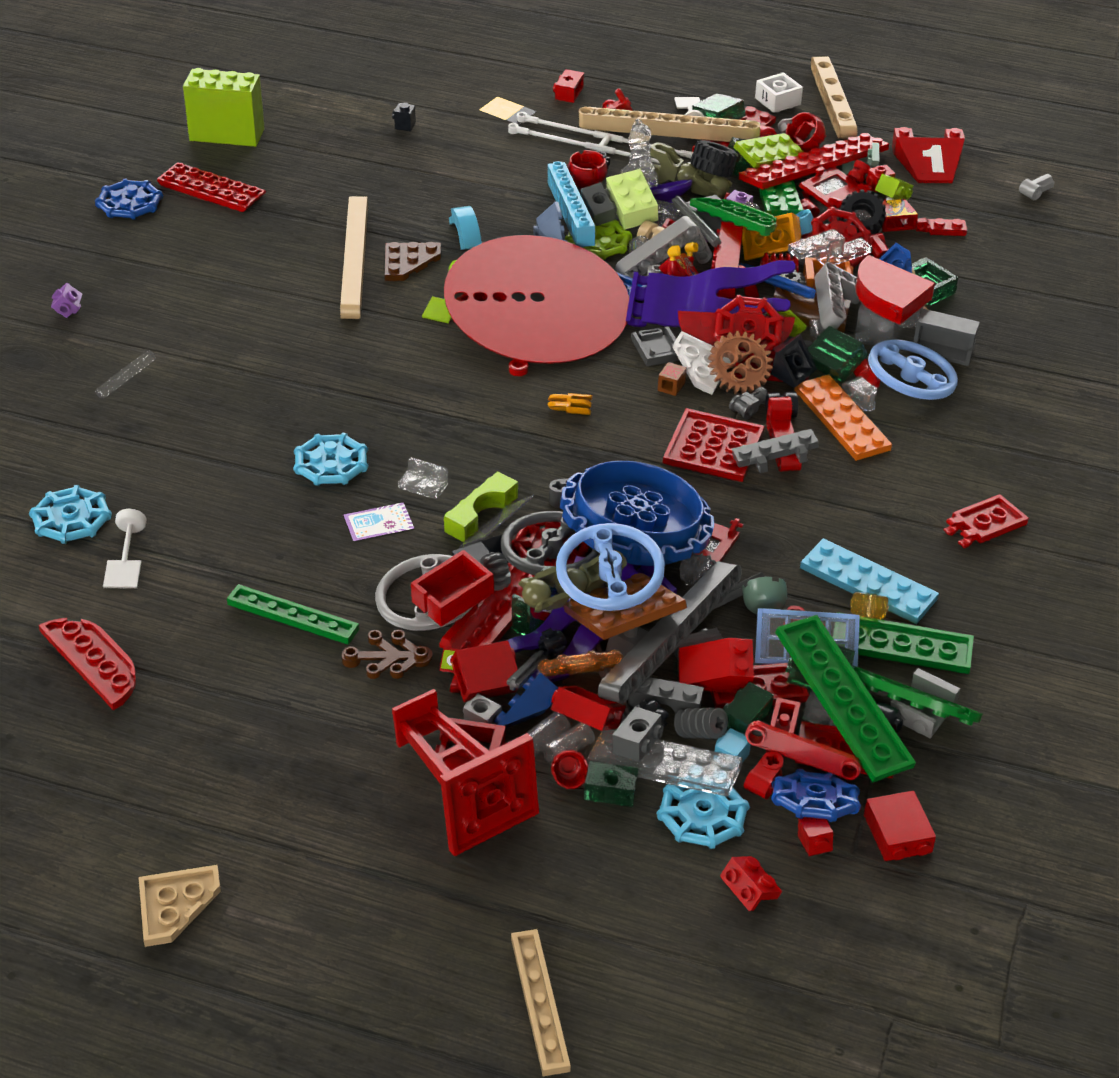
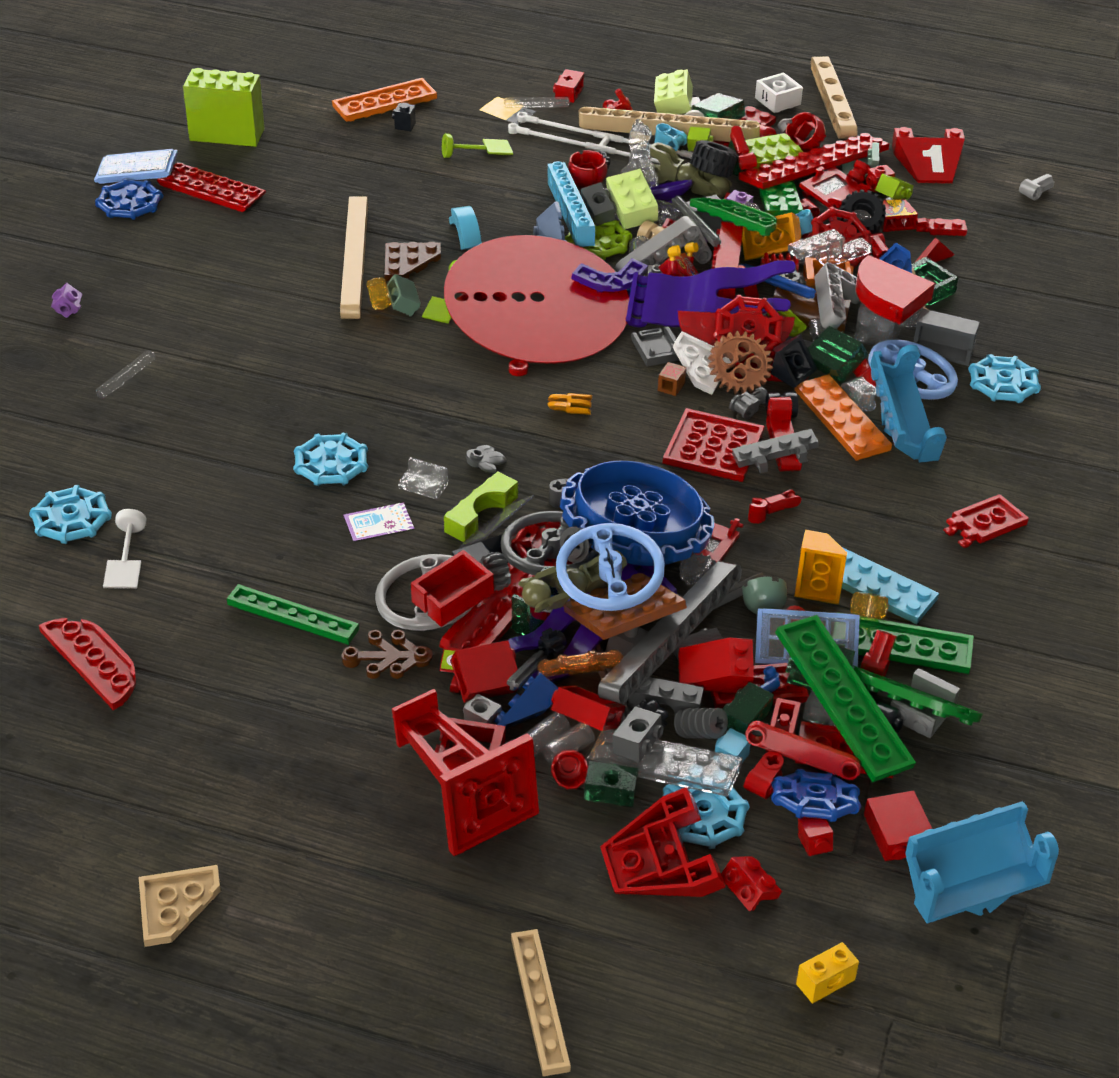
(136, 166): none -> clear piece
(378, 293): none -> clear yellow gear
(384, 99): none -> orange plate
(403, 295): none -> sand green brick
(485, 458): none -> plate
(492, 146): none -> lime piece
(532, 102): none -> clear axle
(577, 554): none -> dark grey gear
(609, 281): none -> dark purple plate
(651, 856): none -> red wedge
(670, 136): none -> medium azure piece
(673, 92): none -> yellowish green brick
(696, 134): none -> lime brick
(745, 159): none -> red piece
(761, 507): none -> red piece
(771, 679): none -> blue arm
(820, 568): none -> light orange slope
(827, 972): none -> yellow brick
(878, 656): none -> red piece
(903, 408): none -> dark azure piece
(936, 251): none -> red tile
(978, 863): none -> dark azure piece
(1012, 382): none -> medium azure plate

